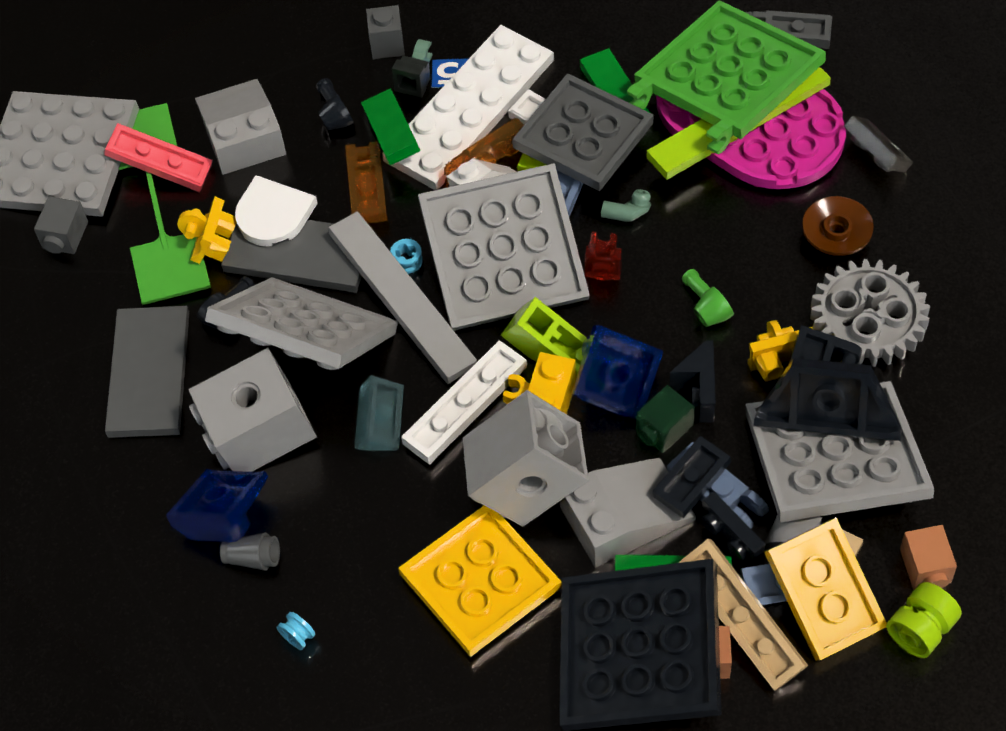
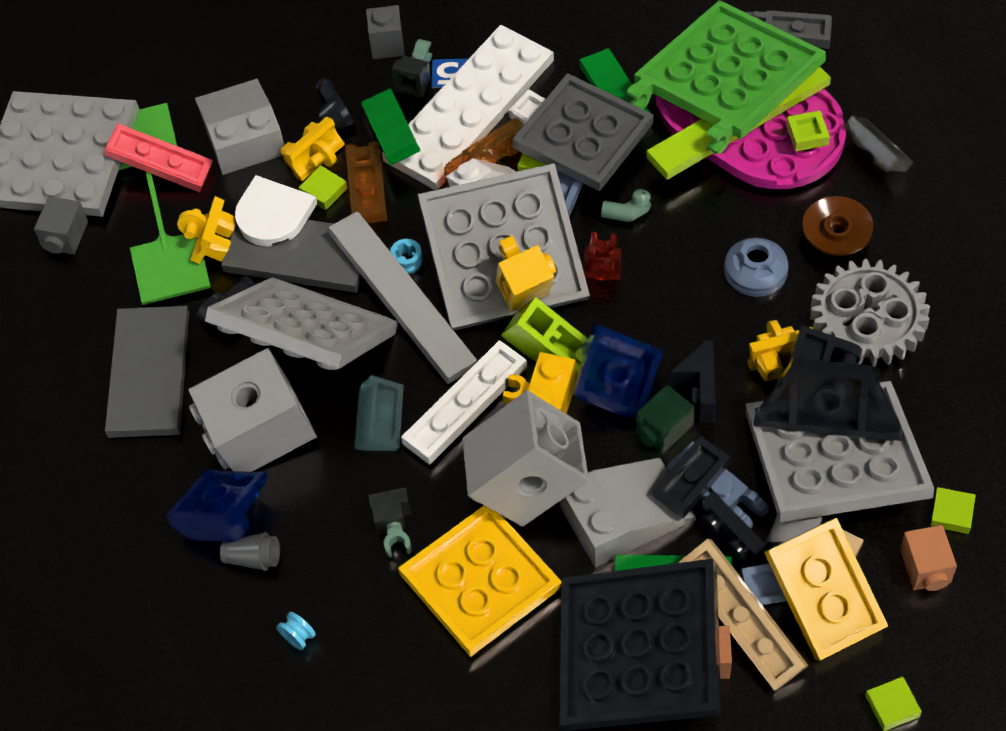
(315, 148): none -> yellow hips
(325, 186): none -> lime tile
(388, 515): none -> pearl dark grey piece
(523, 274): none -> yellow brick
(712, 306): bright green bar -> none
(753, 277): none -> sand blue piece
(808, 130): none -> lime plate
(893, 703): none -> lime tile
(924, 619): lime wheel -> none
(953, 510): none -> lime tile

